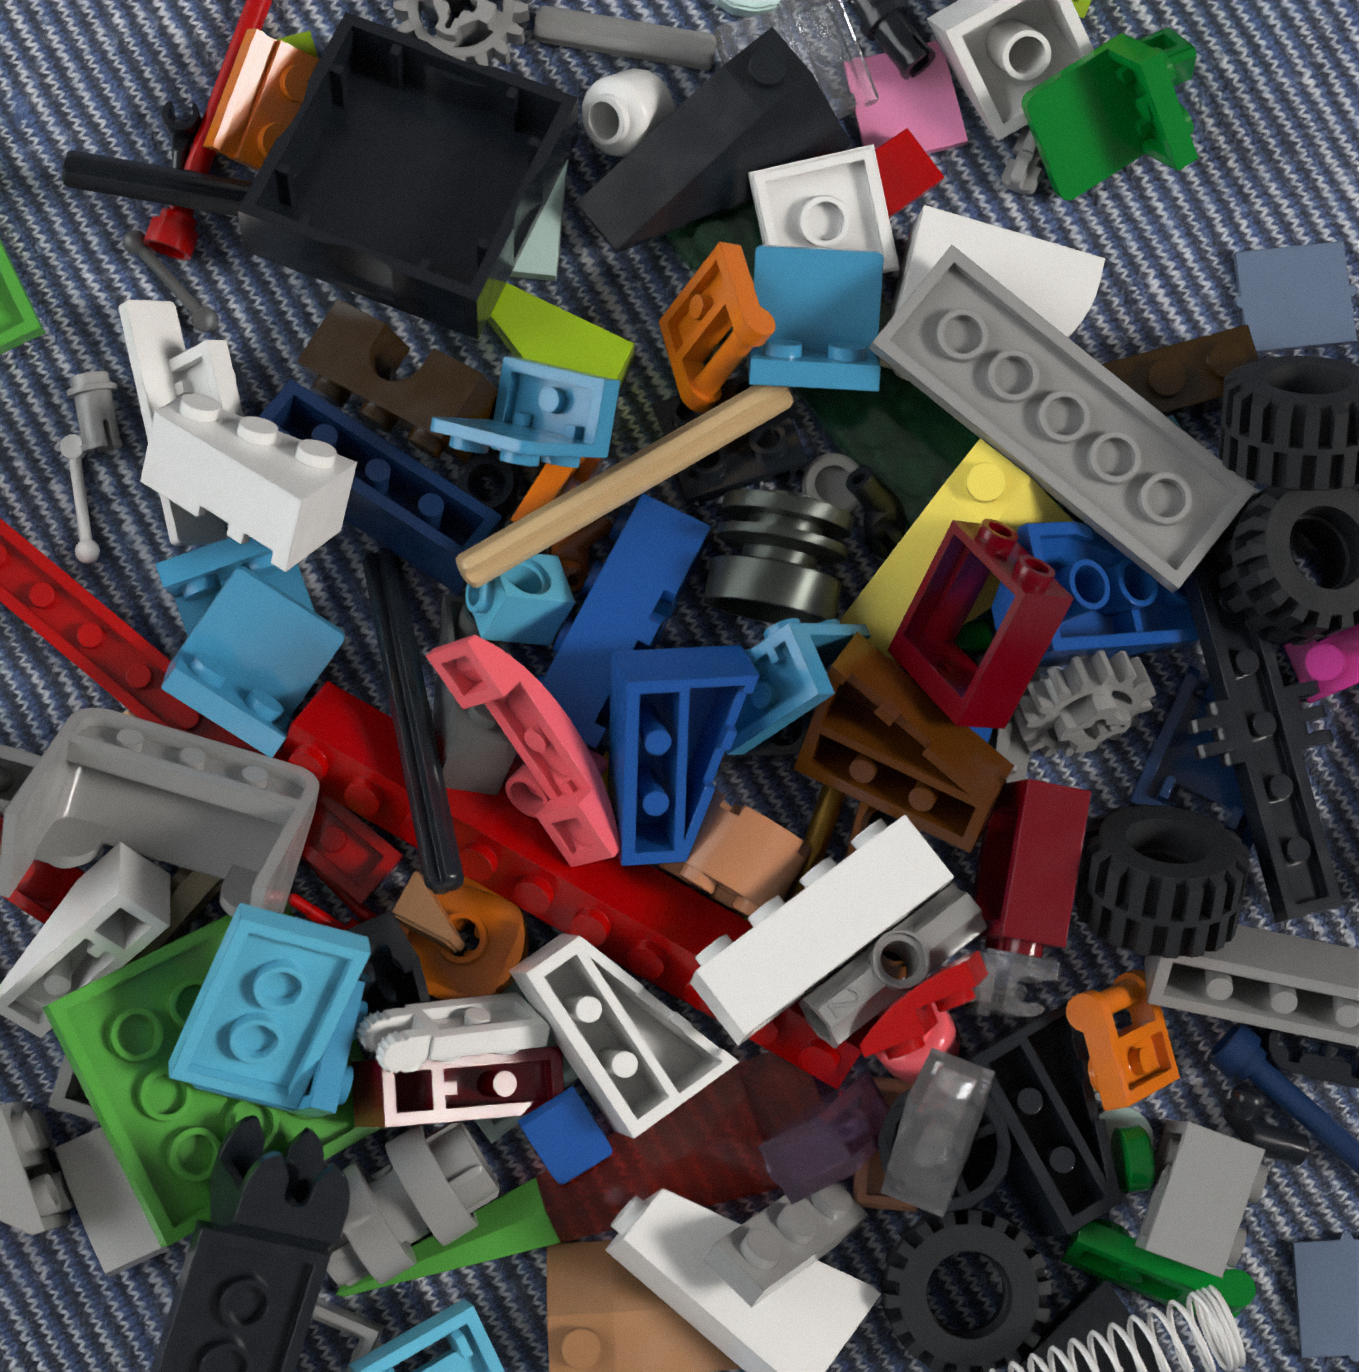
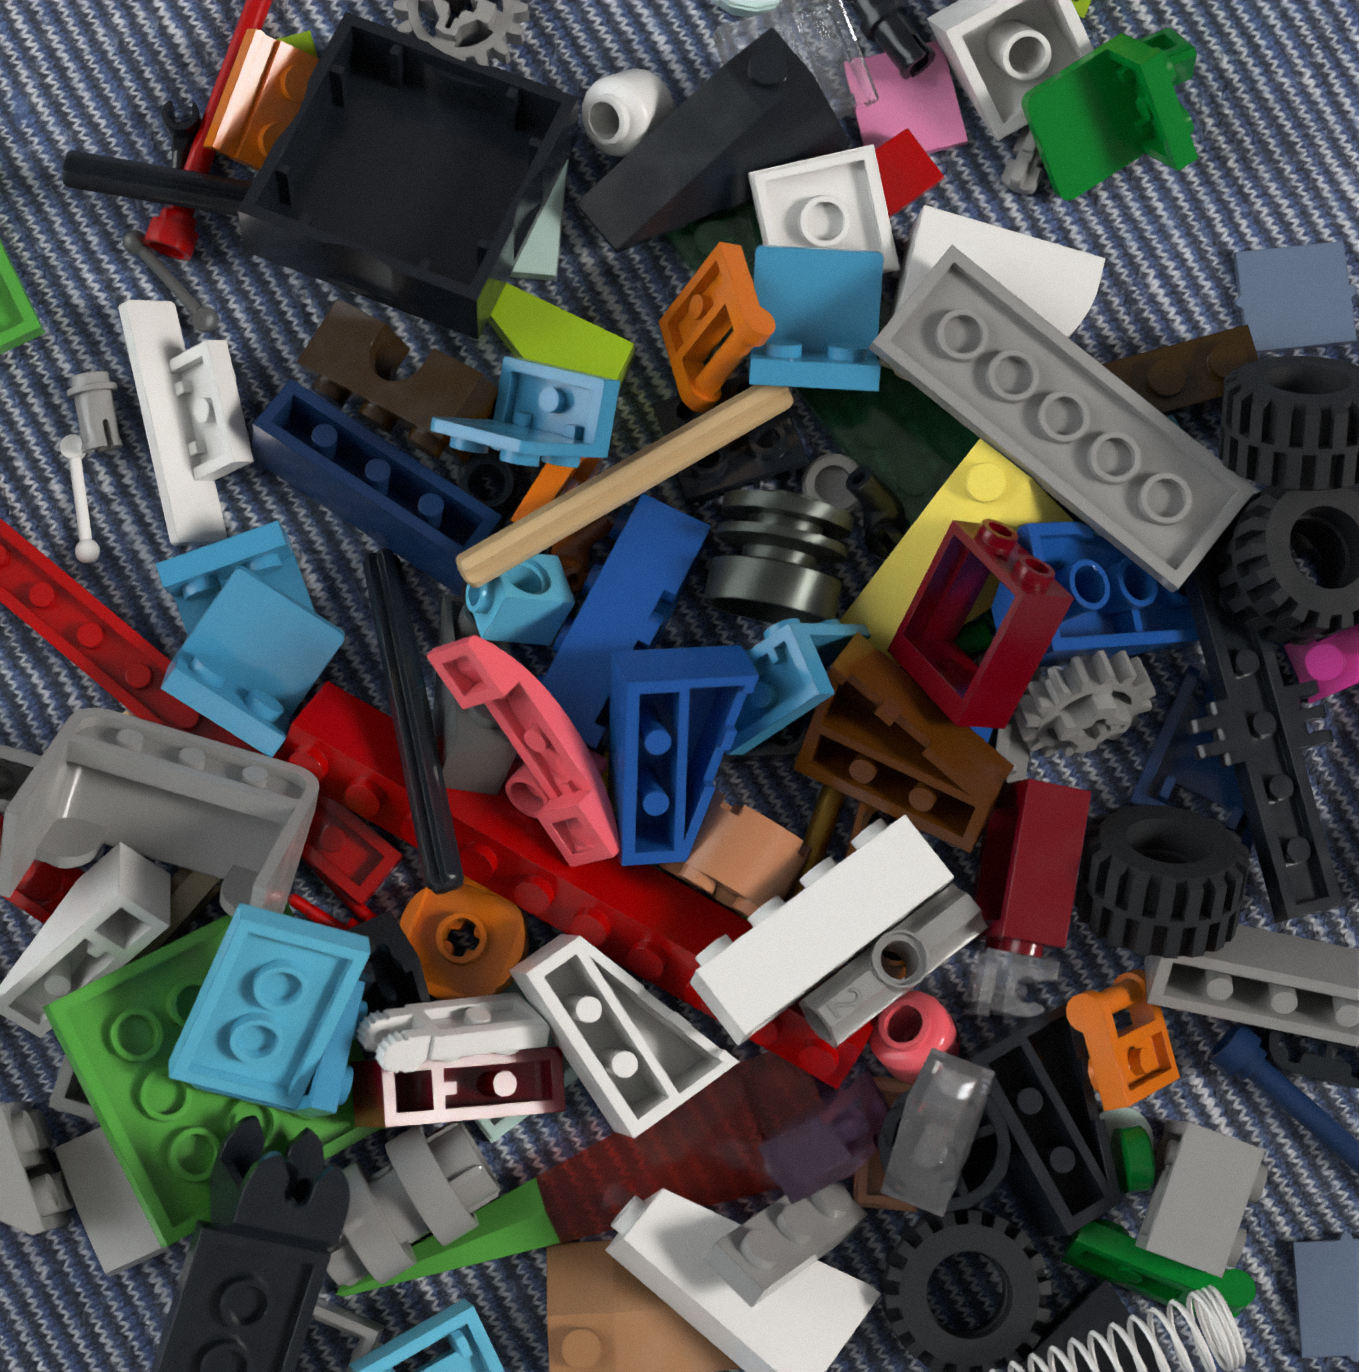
(249, 475): white wedge -> none
(424, 914): medium nougat slope -> none
(566, 1136): blue slope -> none
(625, 37): light grey axle -> none
(912, 1016): red slope -> none
(1244, 1117): black arm -> none

